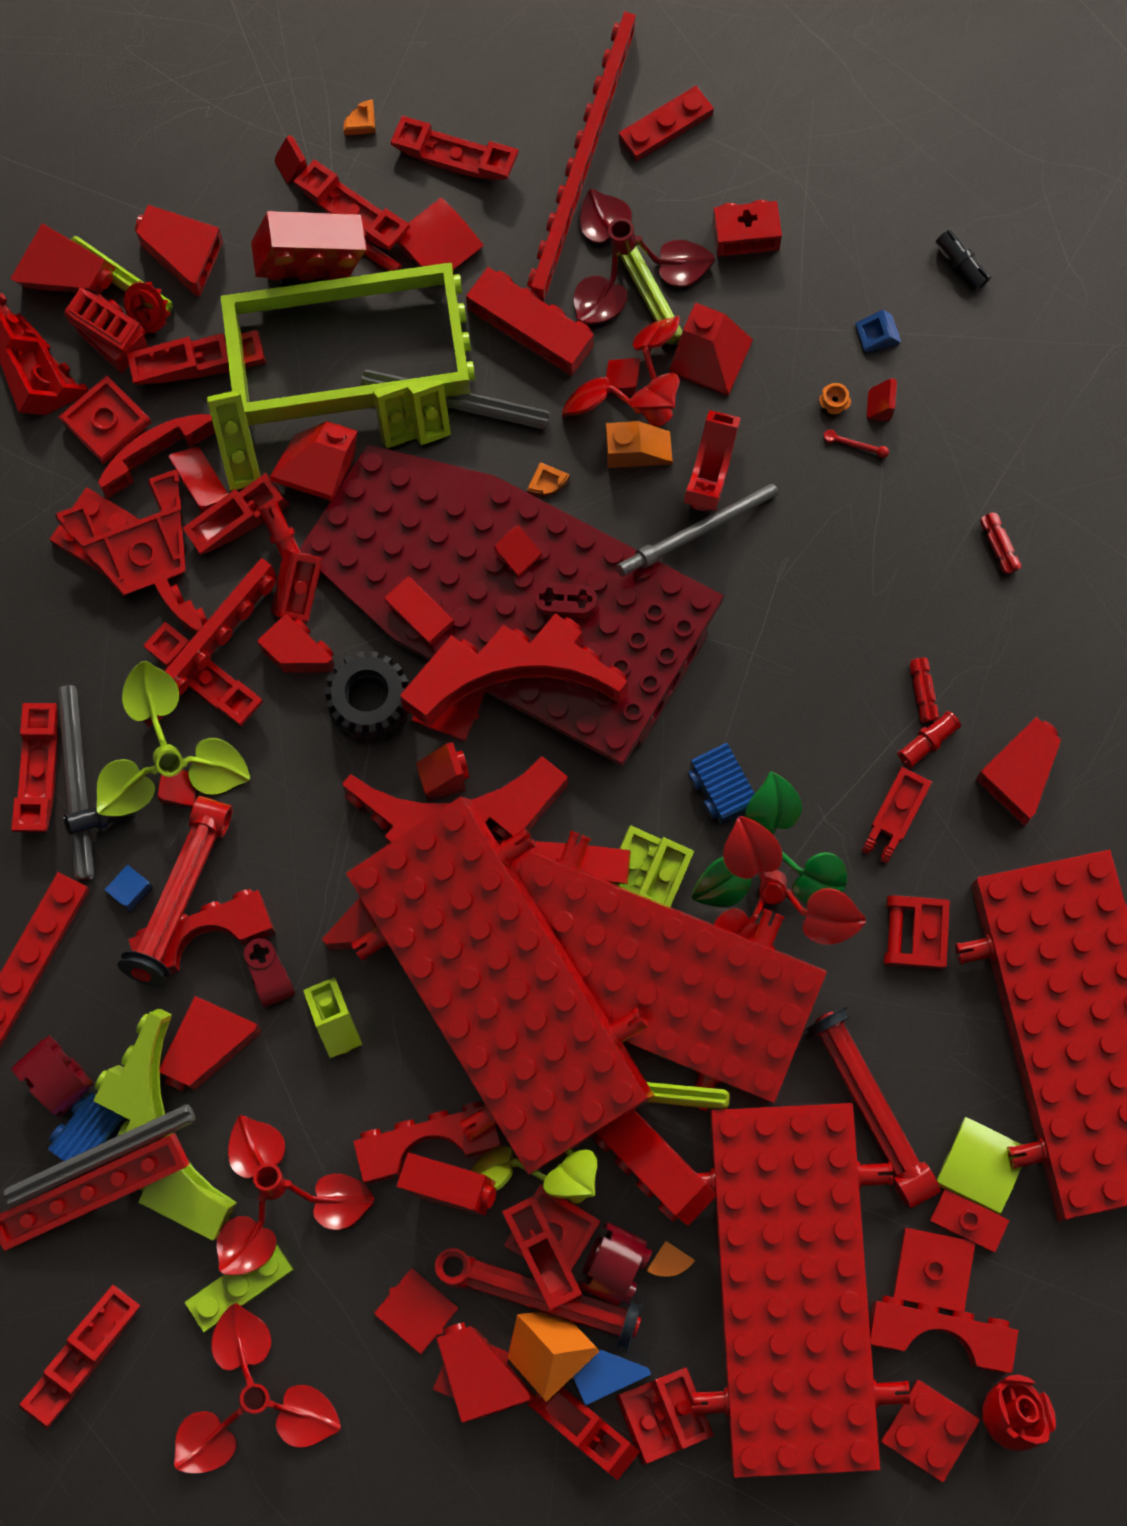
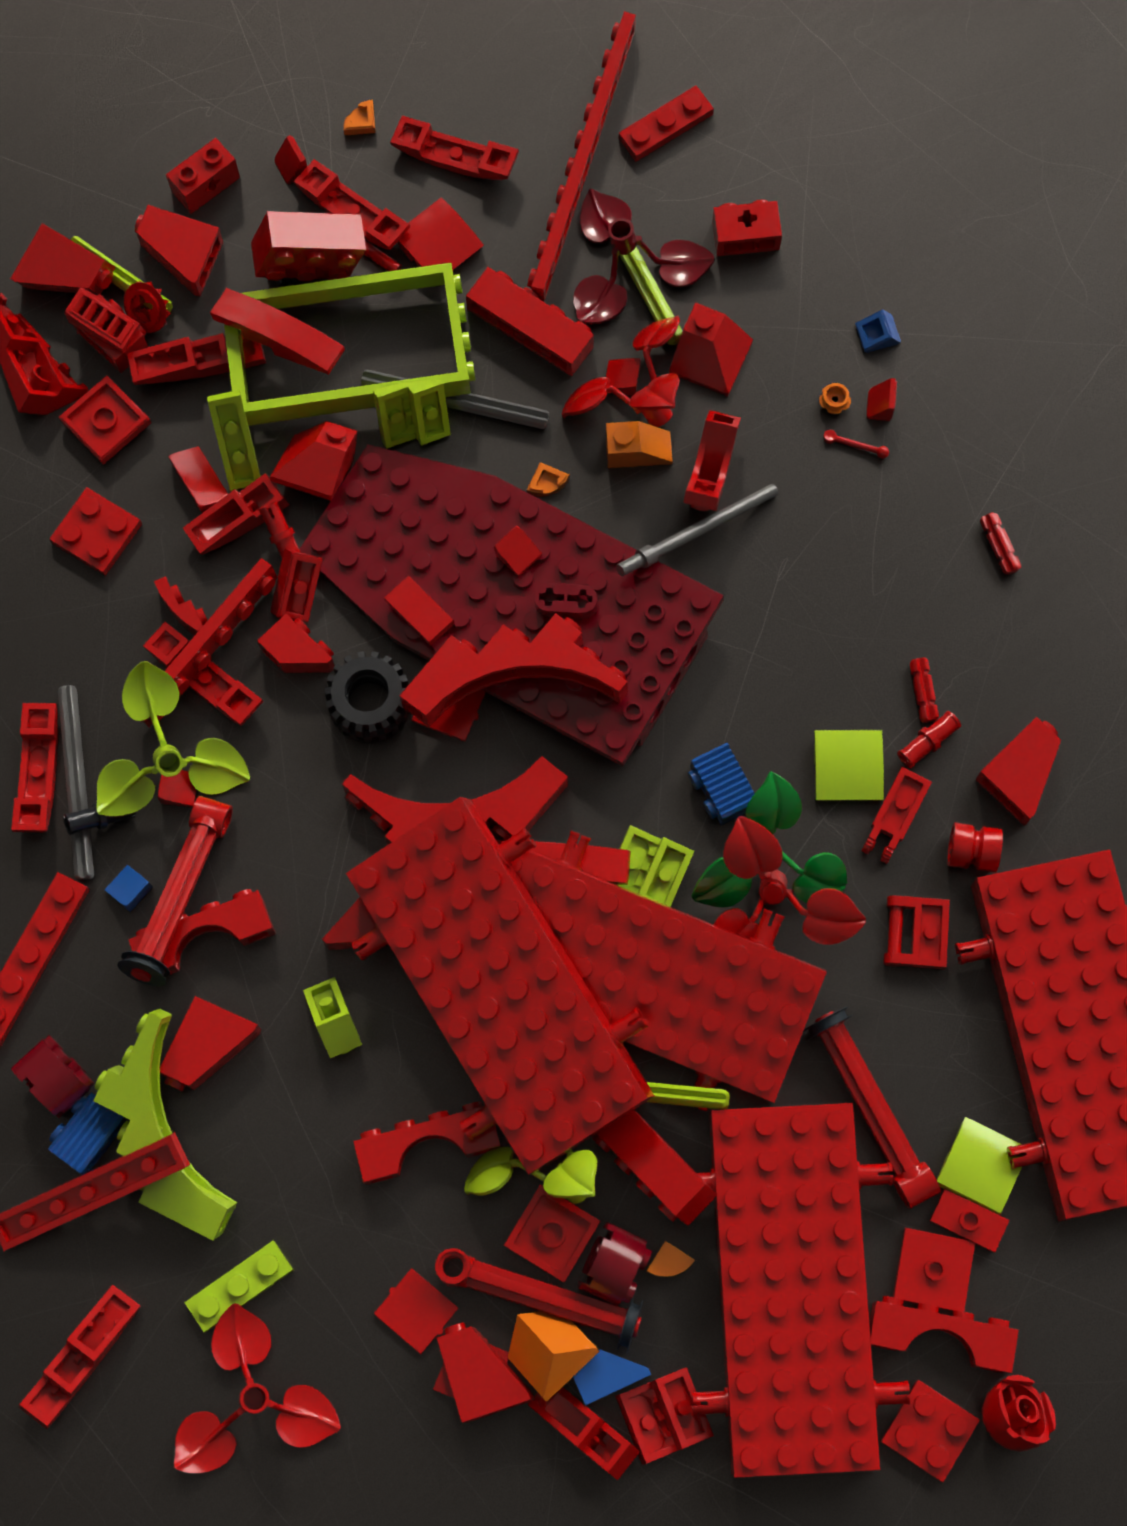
(99, 1155): dark grey axle -> none
(137, 551): red wing -> none
(150, 443): red slope -> none
(203, 175): none -> red brick
(255, 1153): red plant -> none
(268, 977): dark red piece -> none
(278, 330): none -> red slope
(443, 772): red slope -> none
(447, 1184): red slope -> none
(542, 1252): red slope -> none
(848, 765): none -> lime slope
(963, 259): black pin -> none
(975, 847): none -> red wheel

